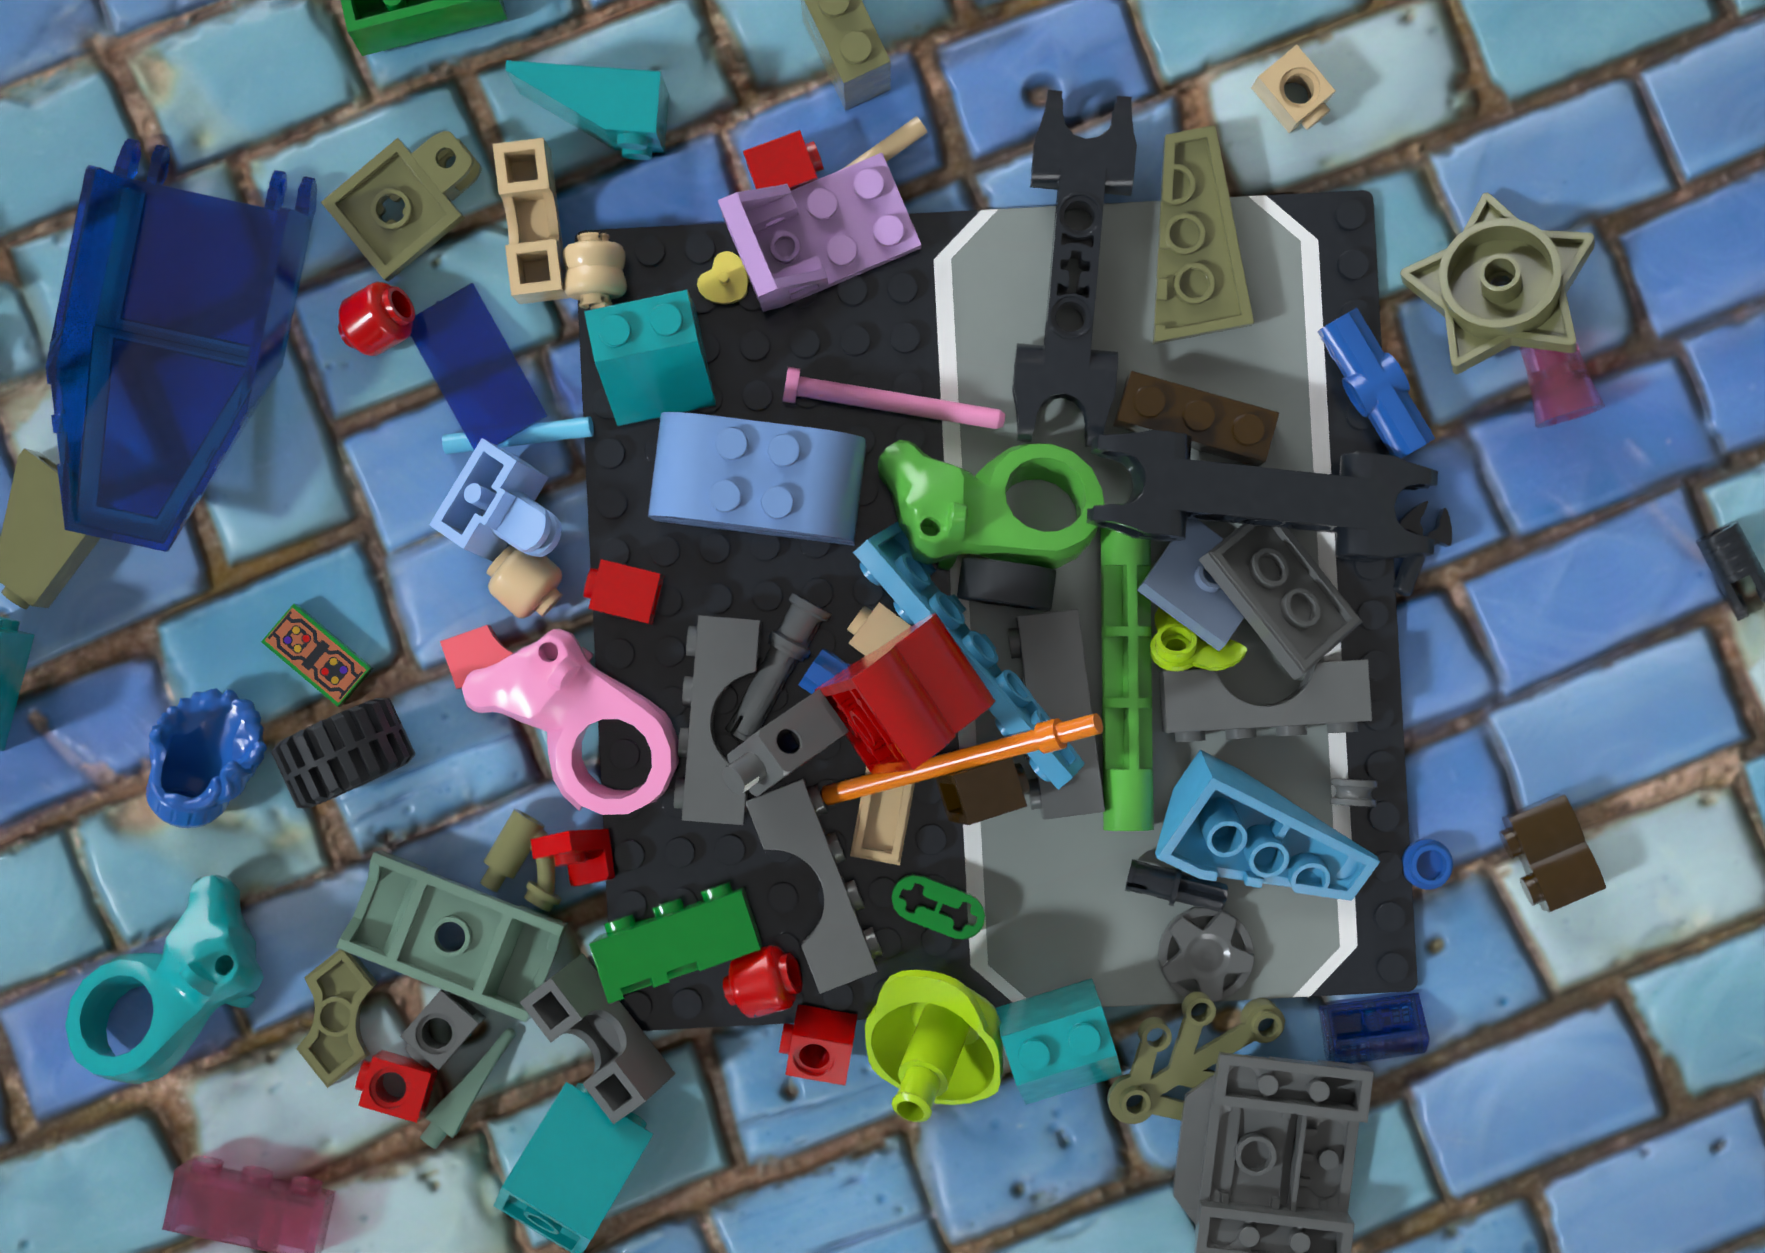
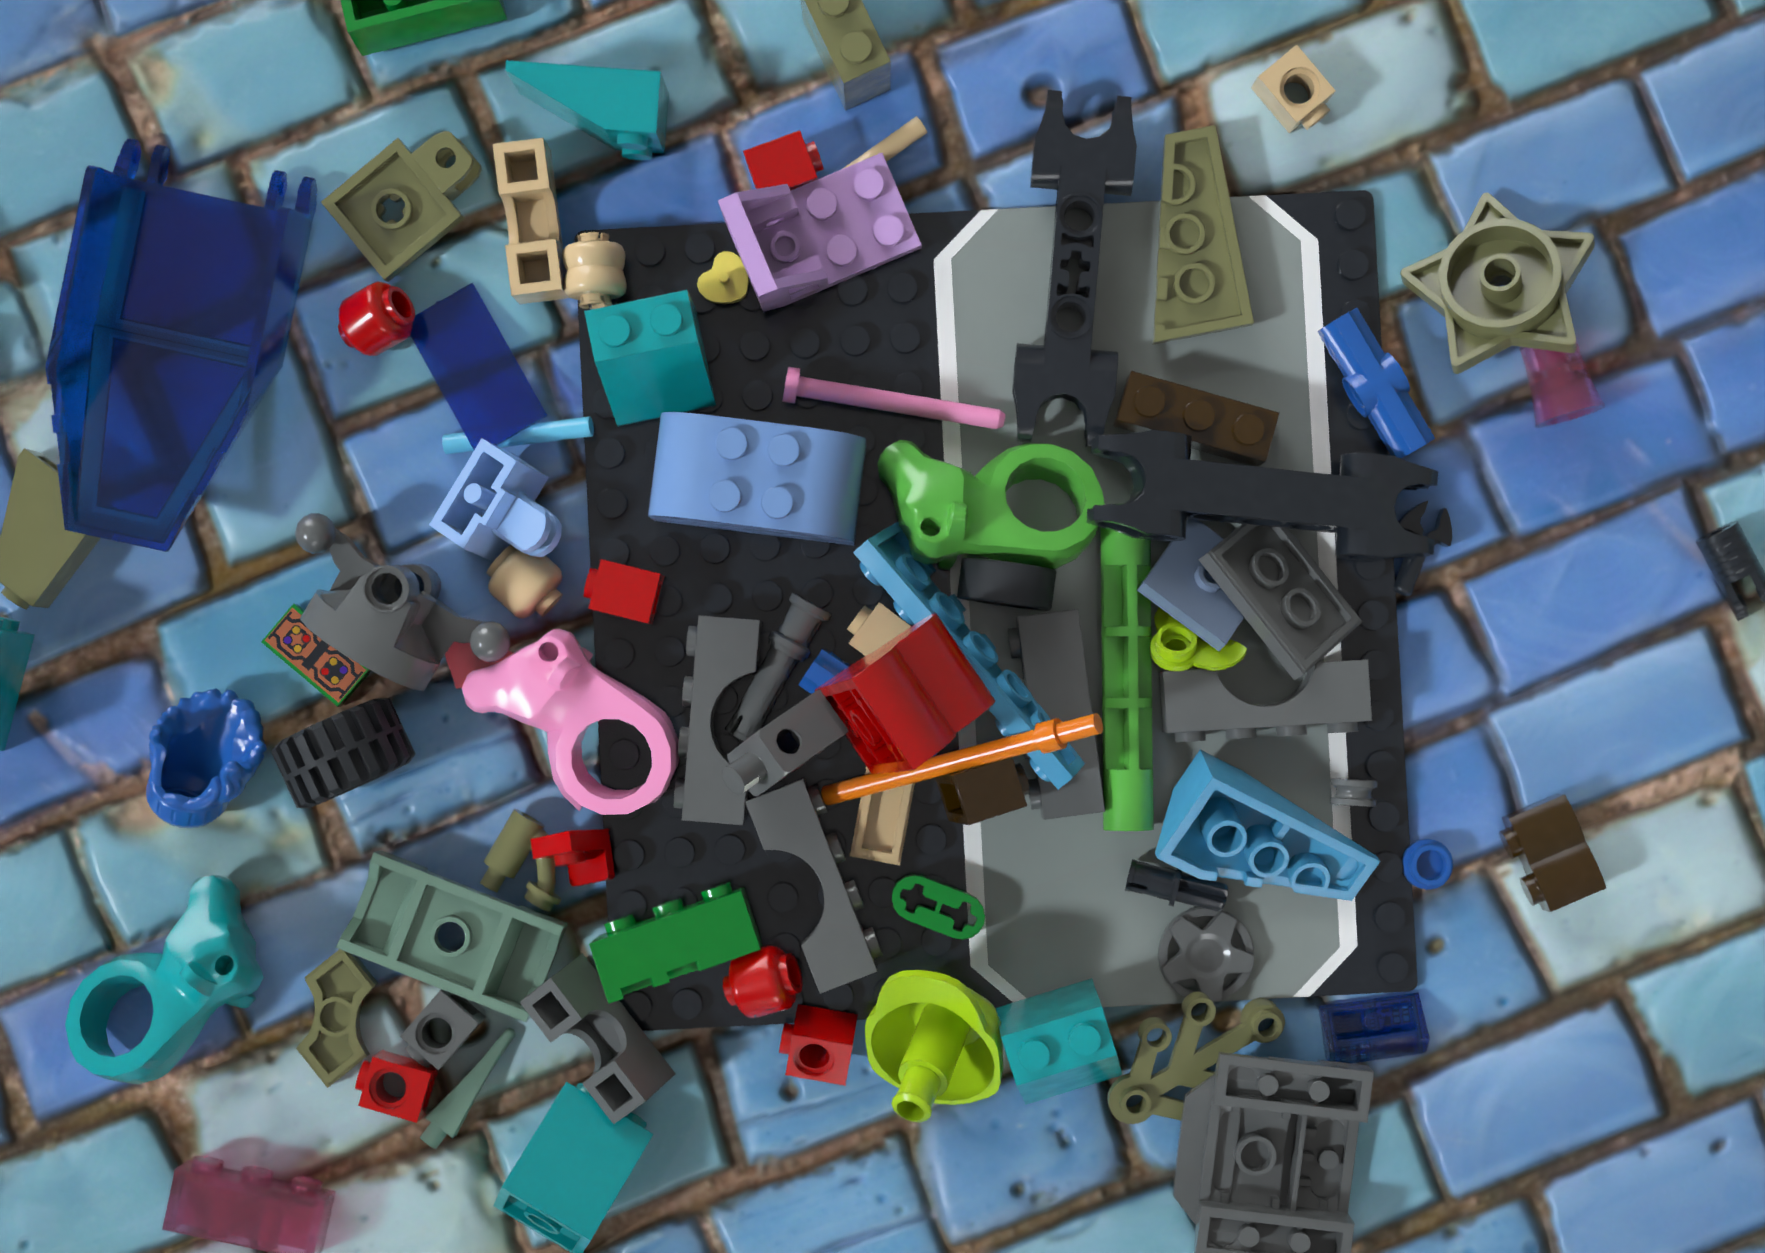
(382, 618): none -> dark grey piece

